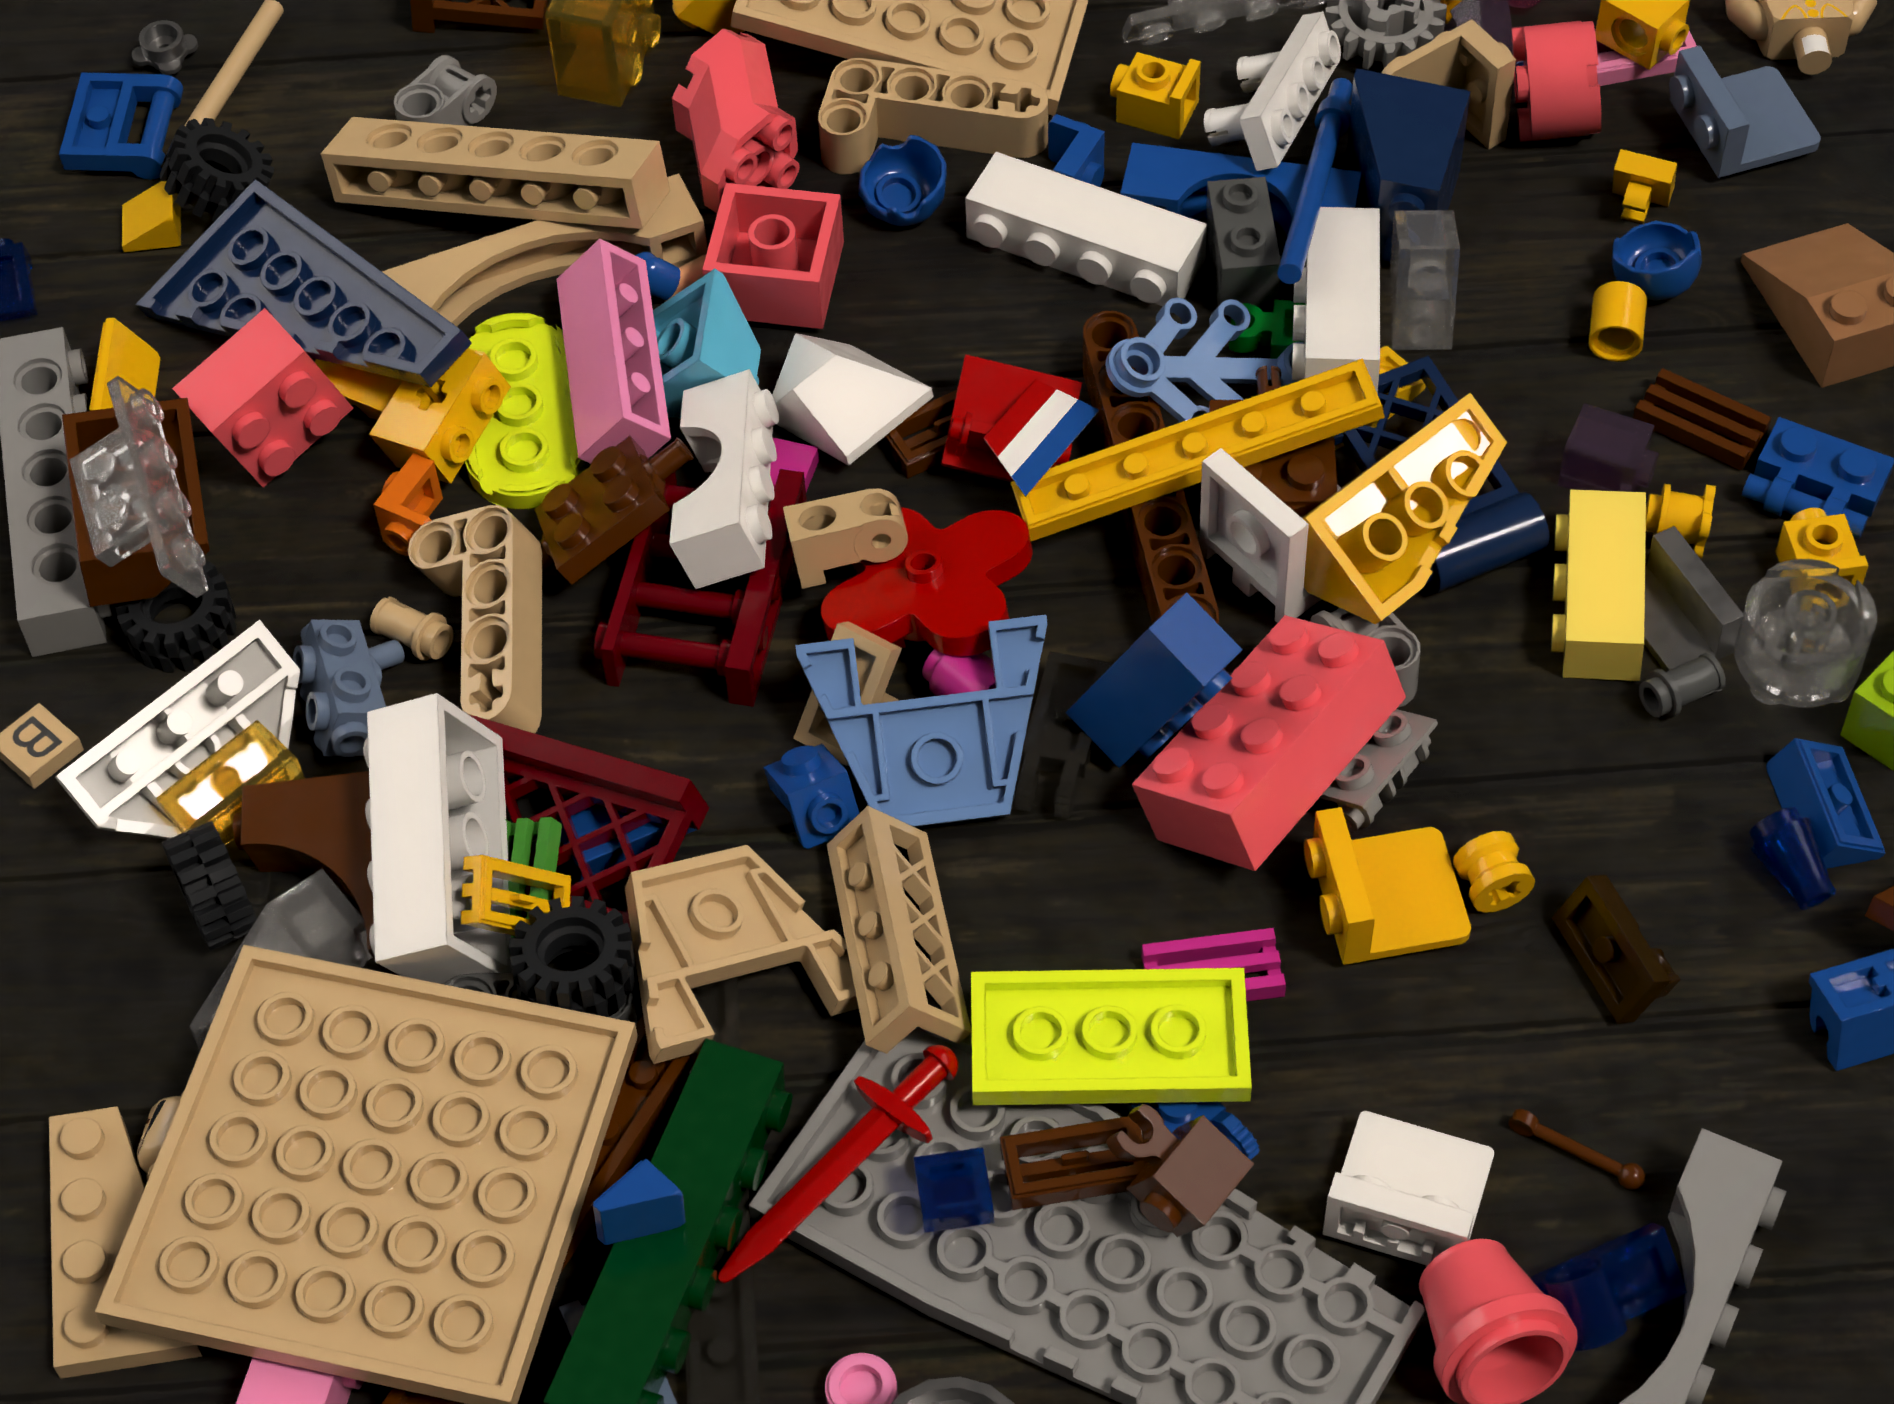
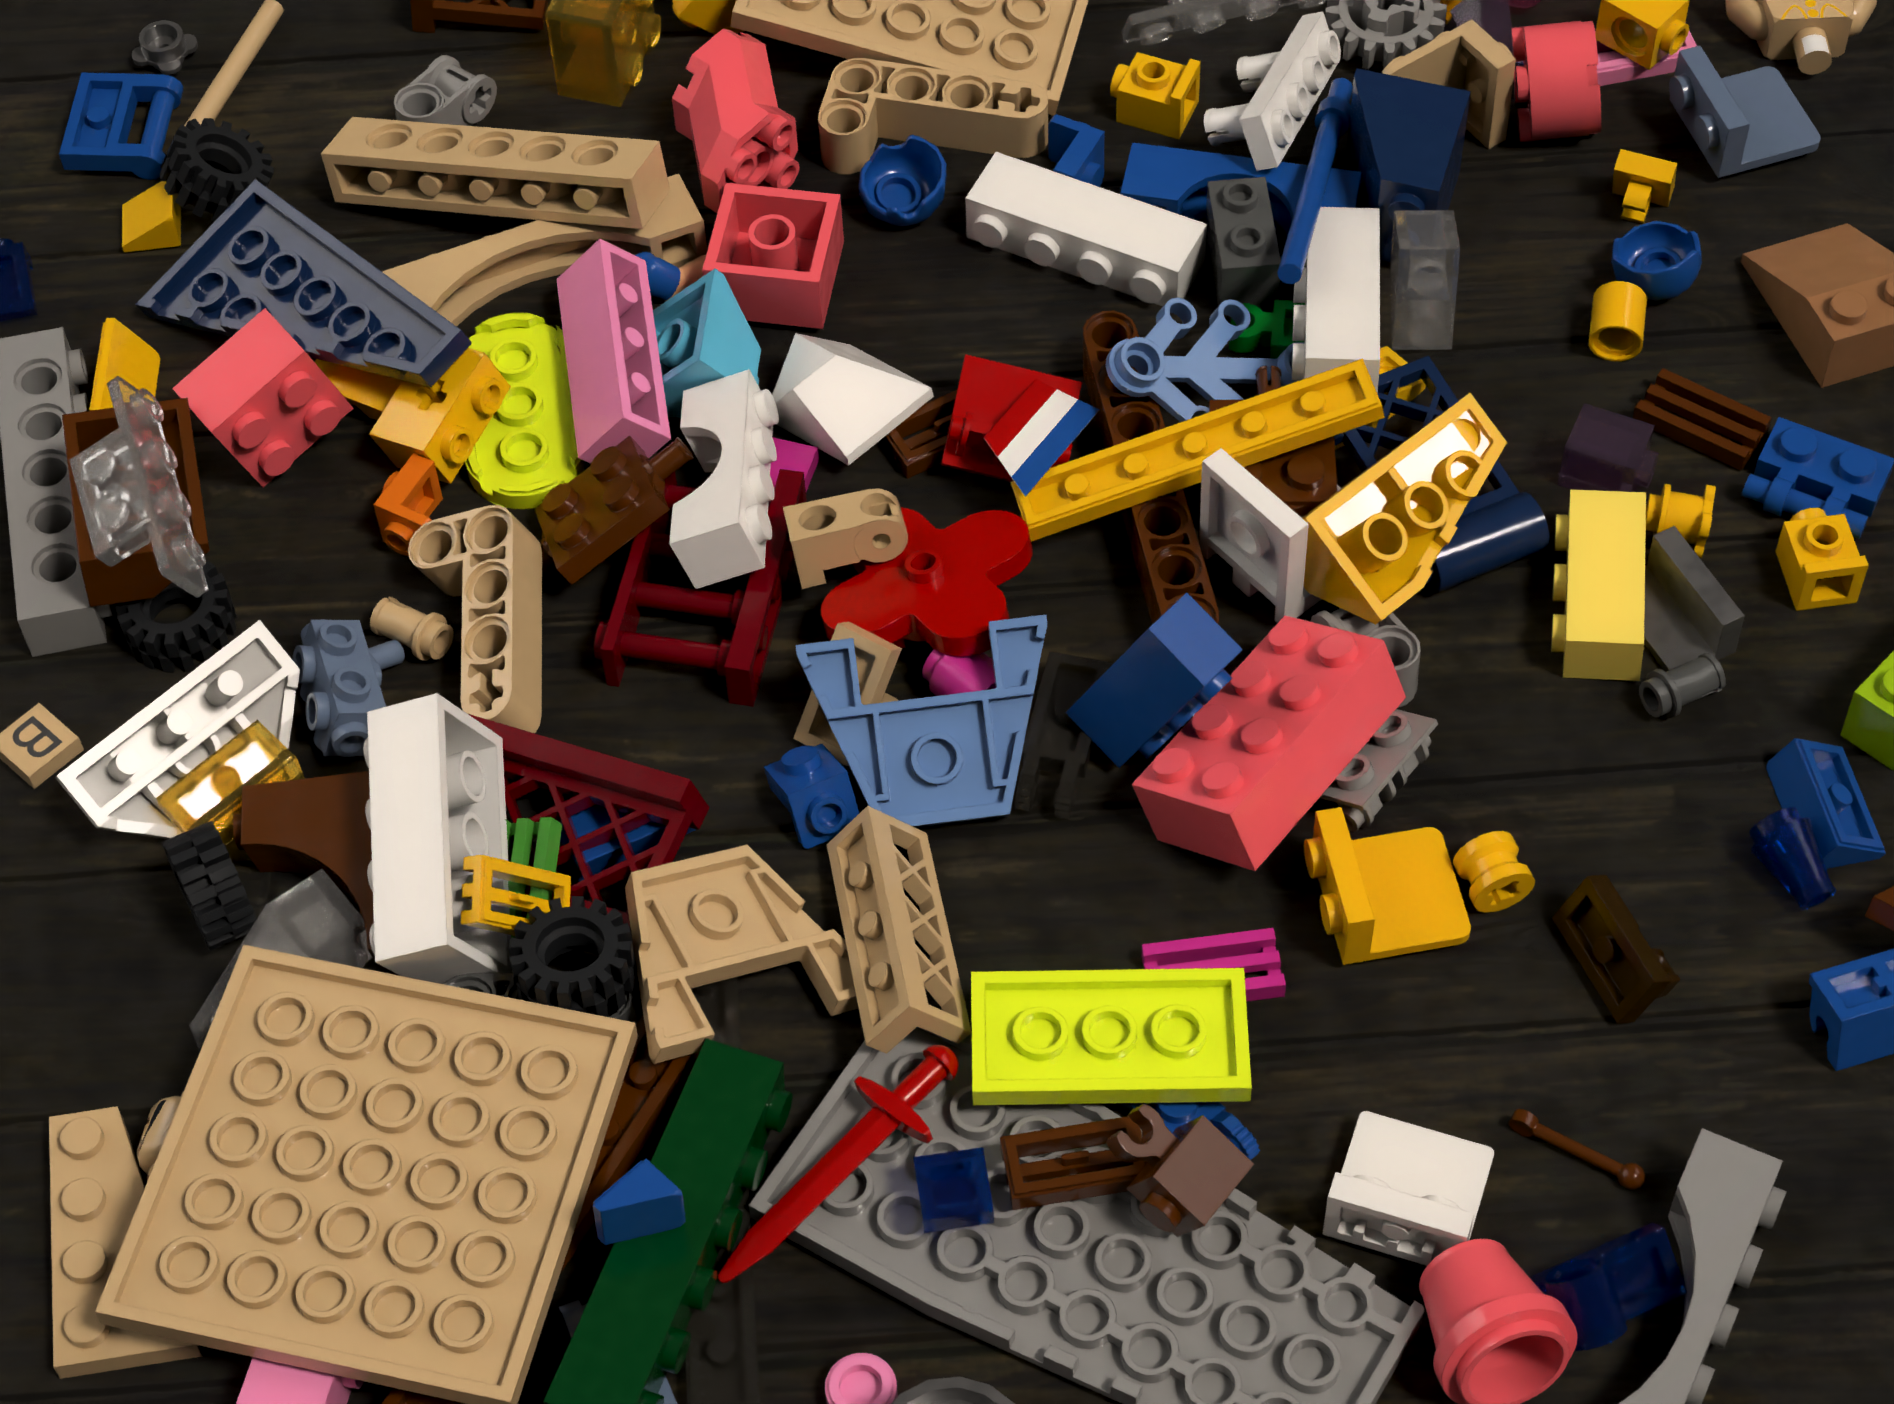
(1804, 634): clear brick -> none

